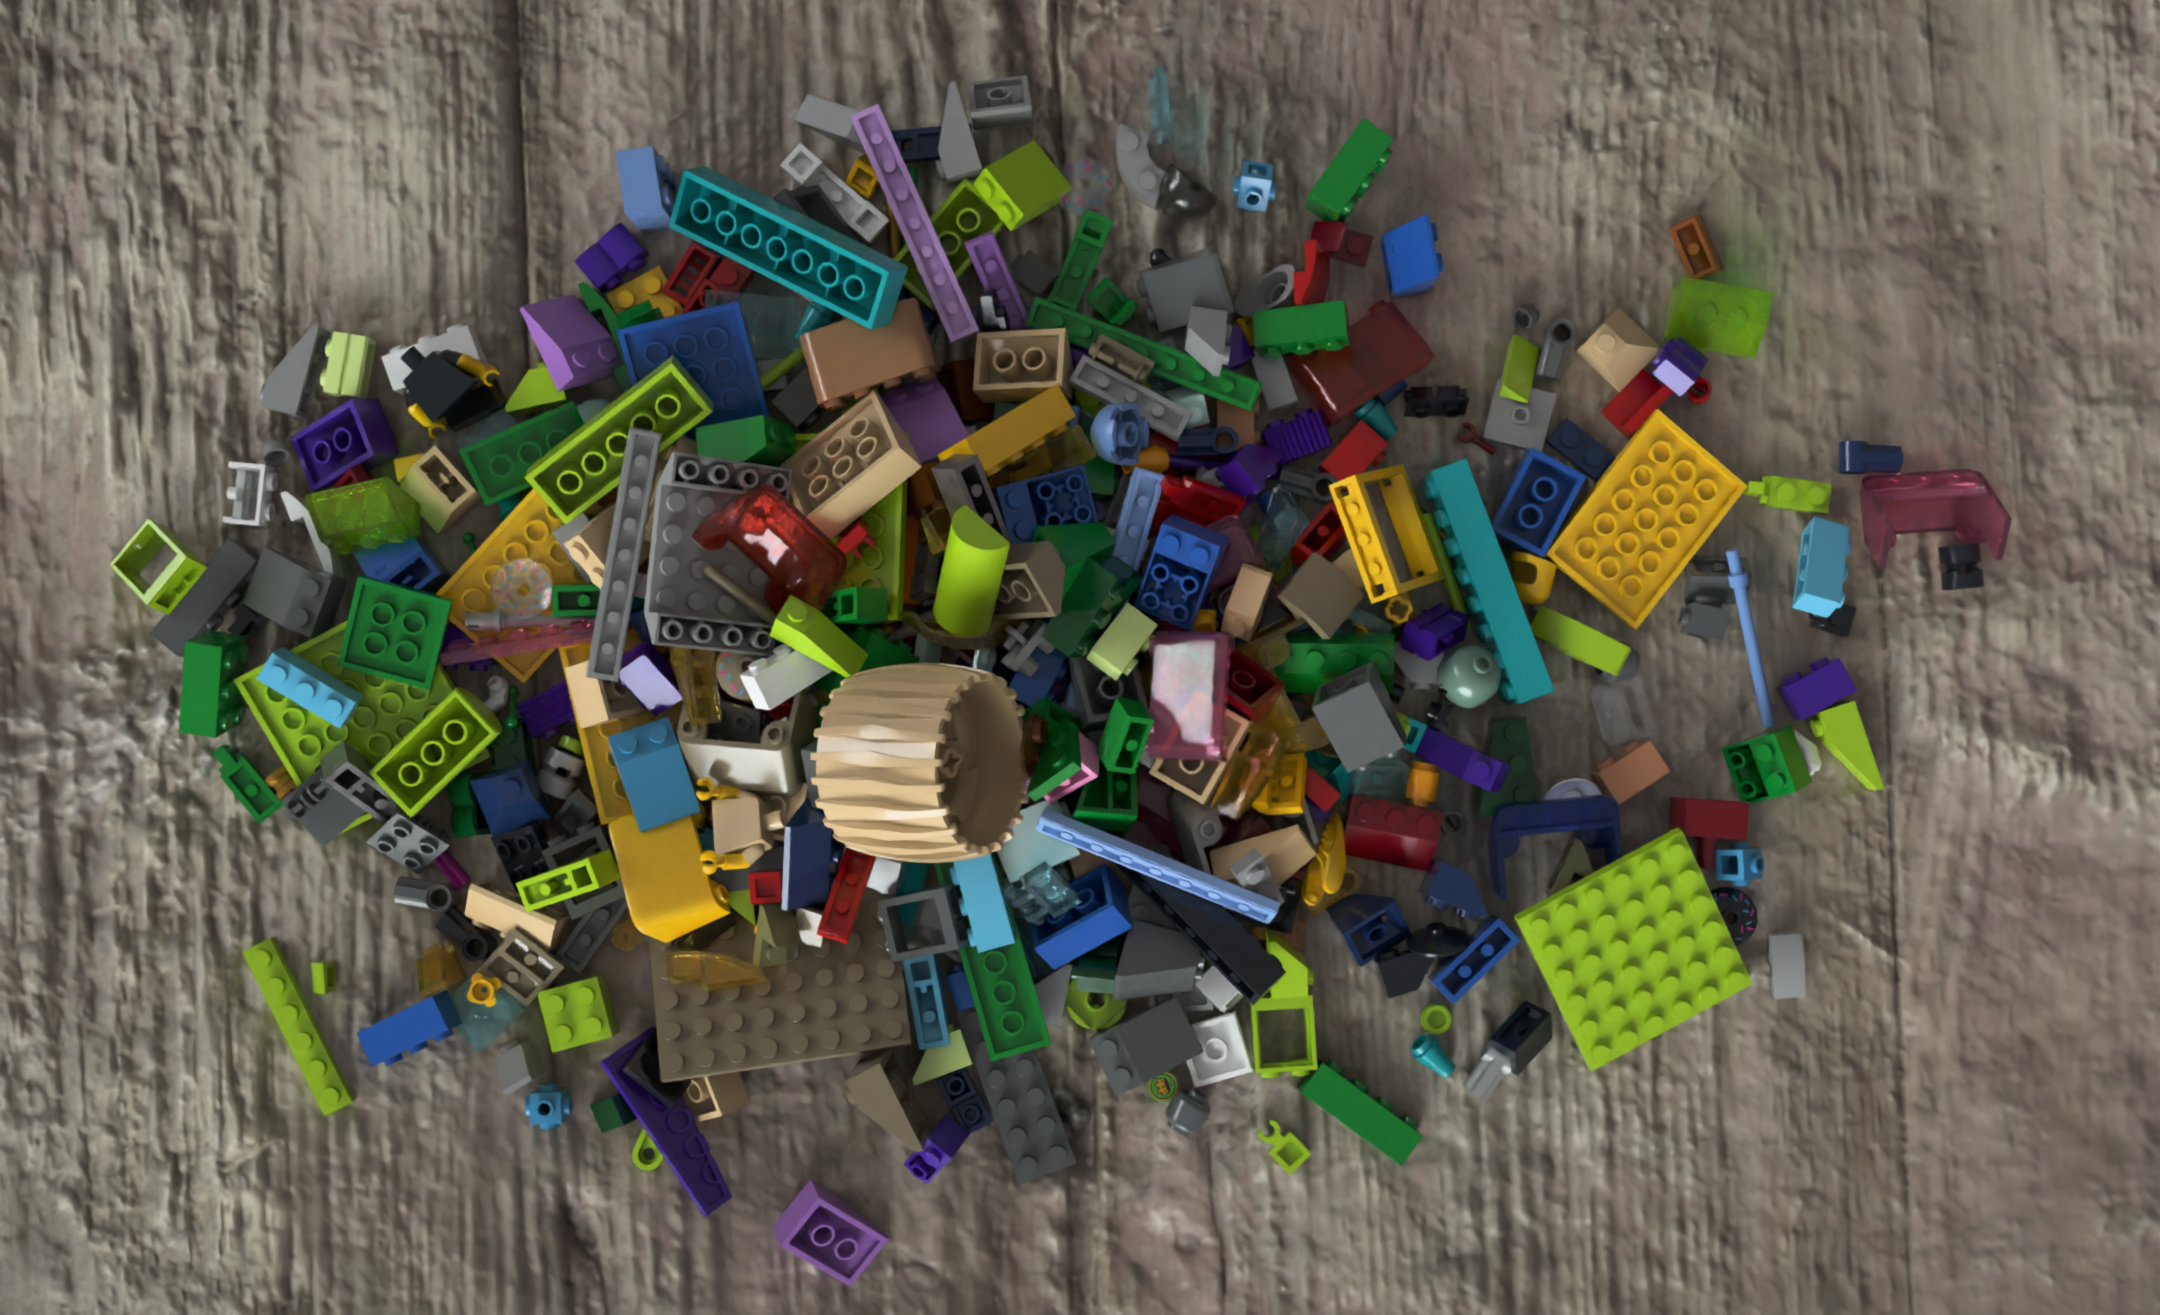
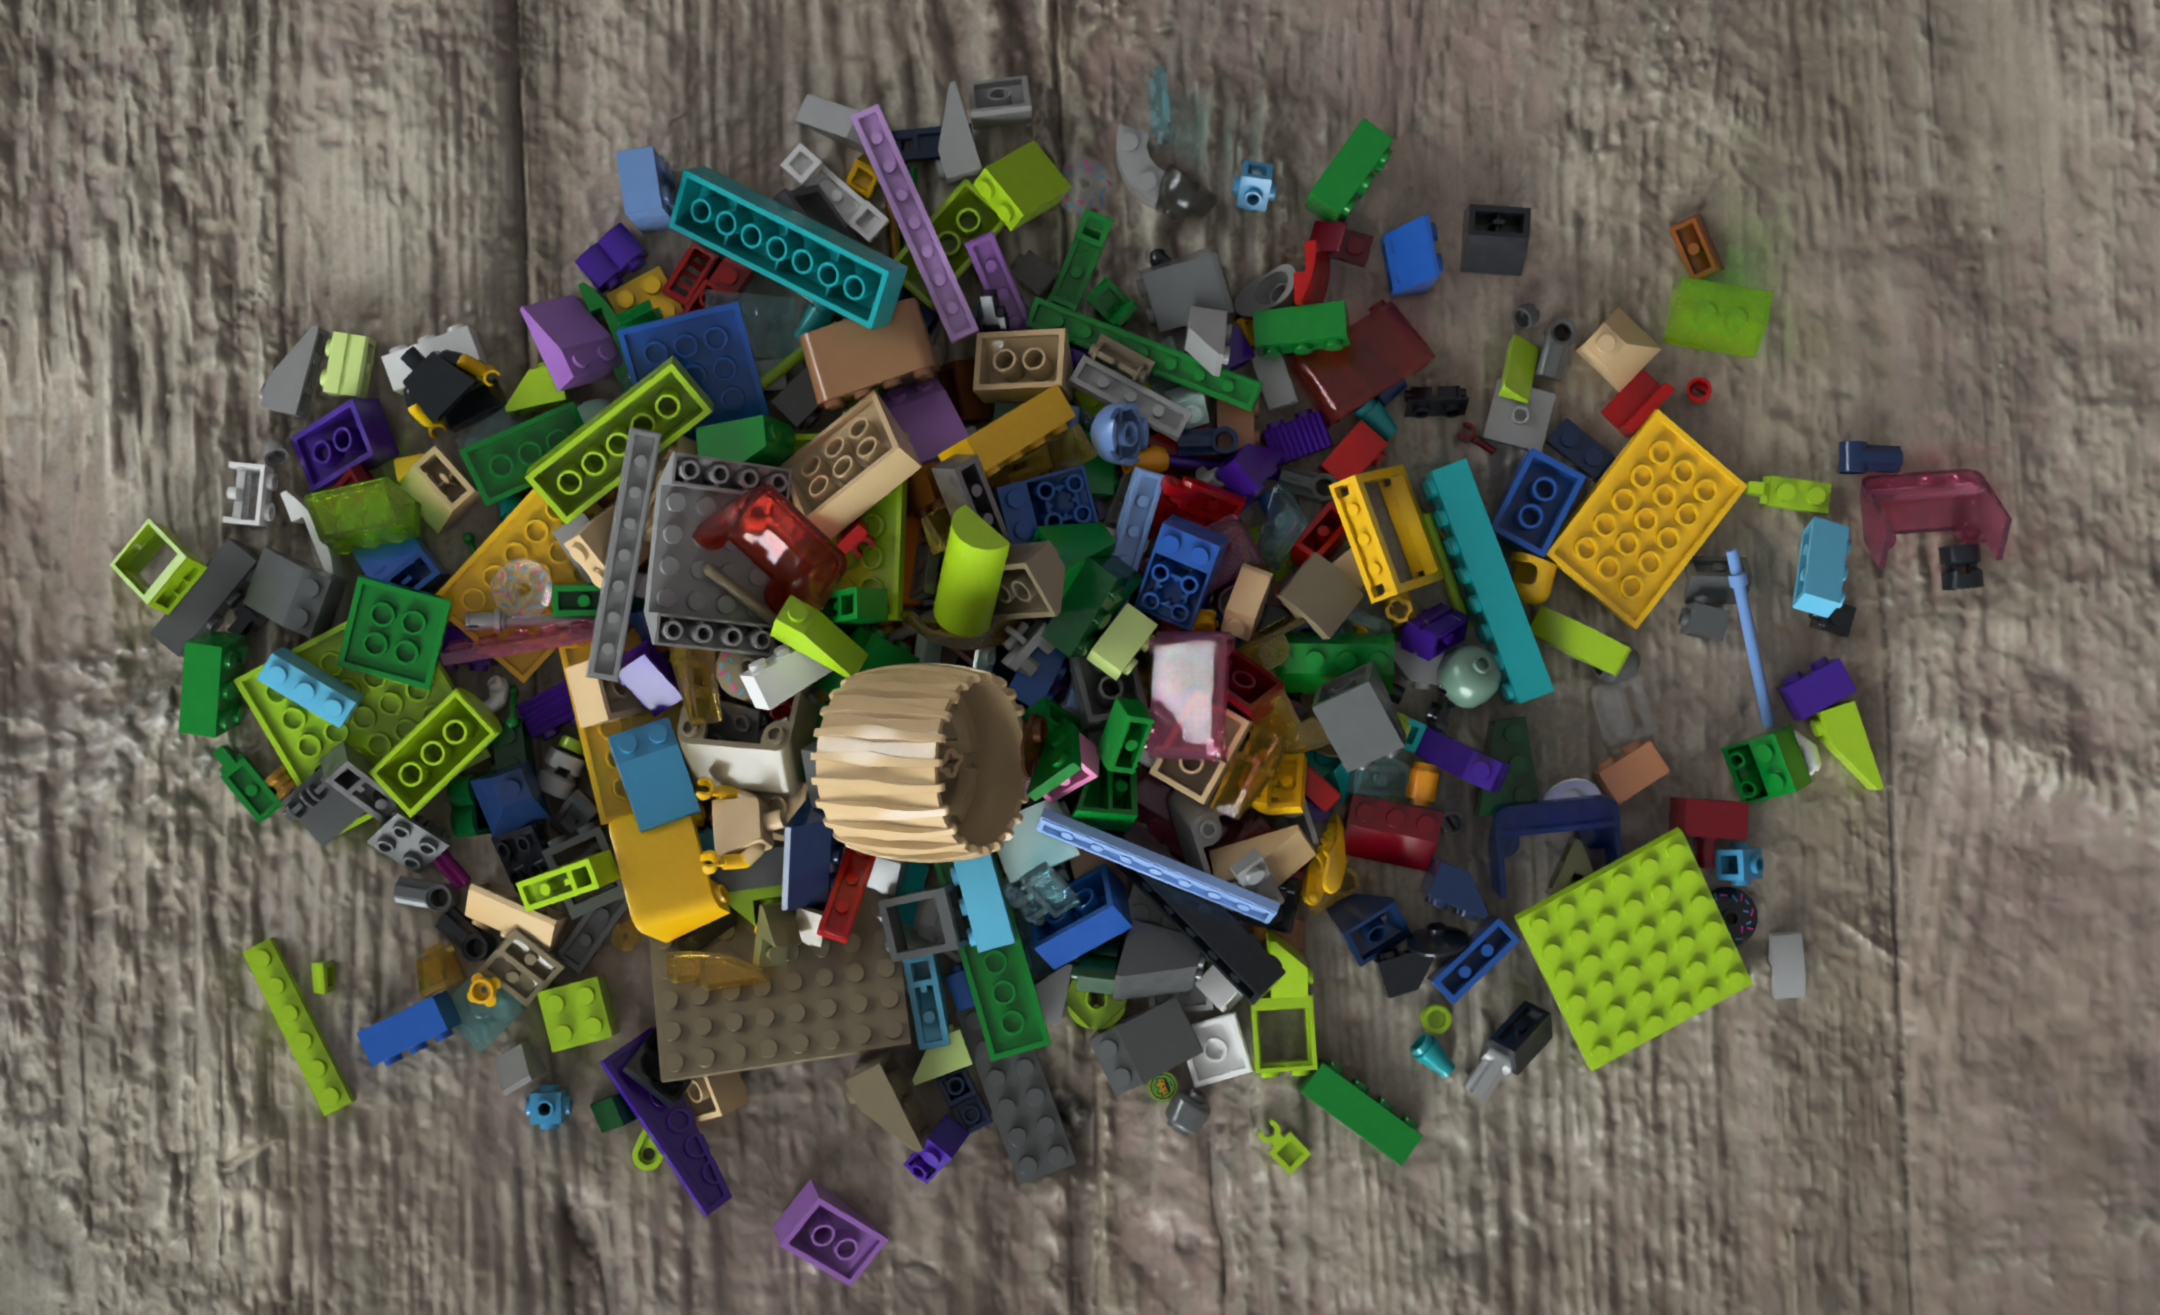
(765, 886): red plate -> none
(1495, 239): none -> black slope
(1678, 365): dark purple brick -> none

